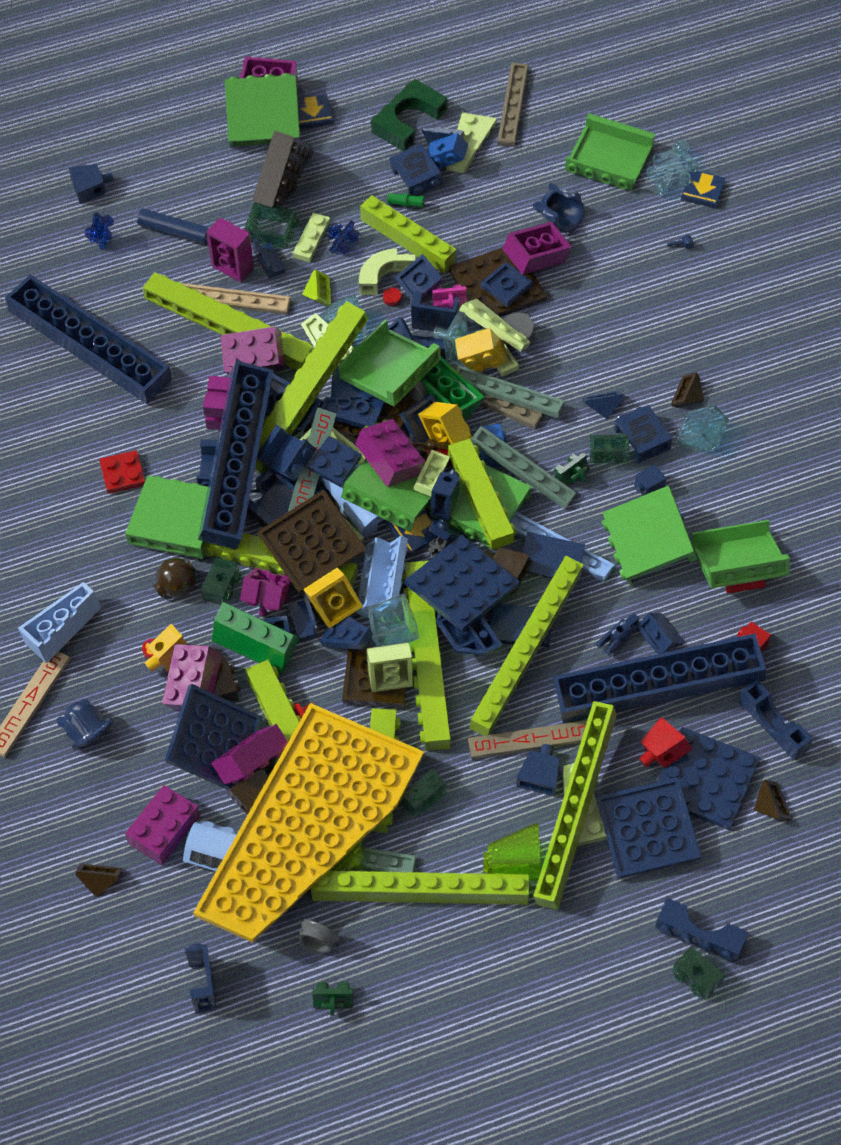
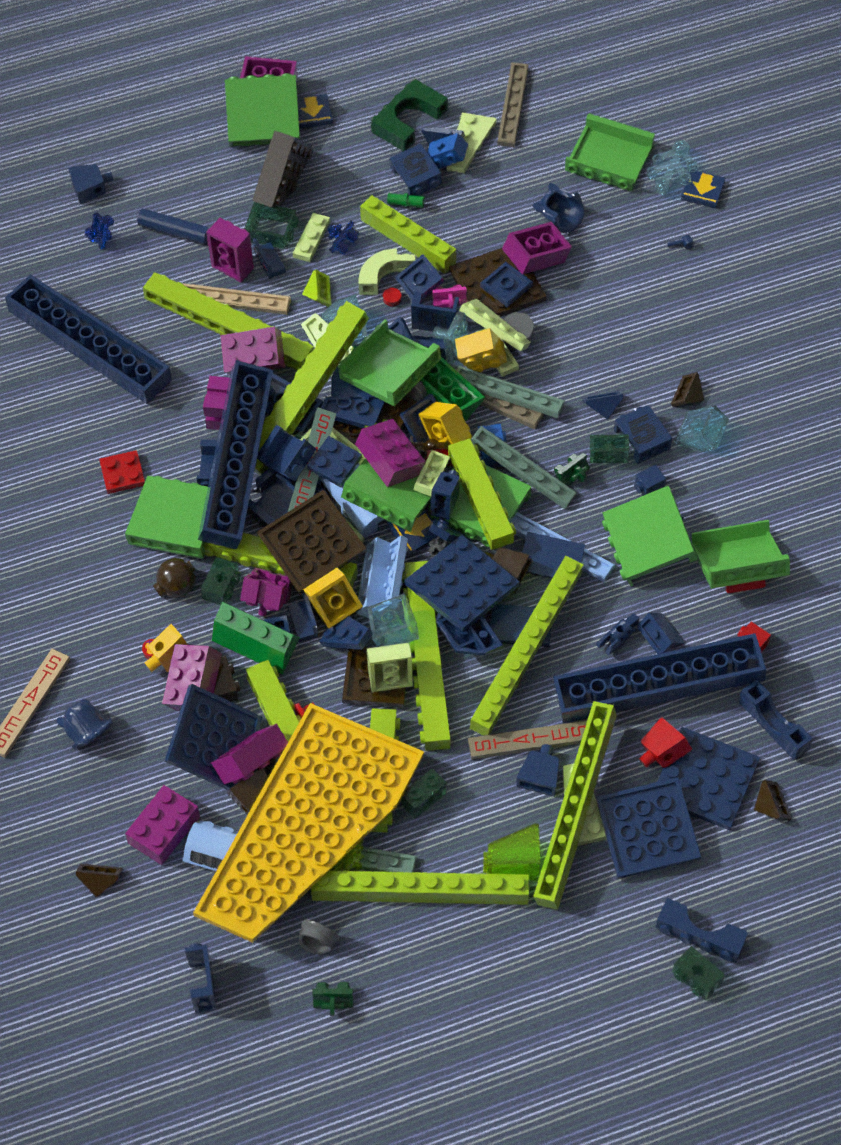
(59, 622): light blue wedge -> none

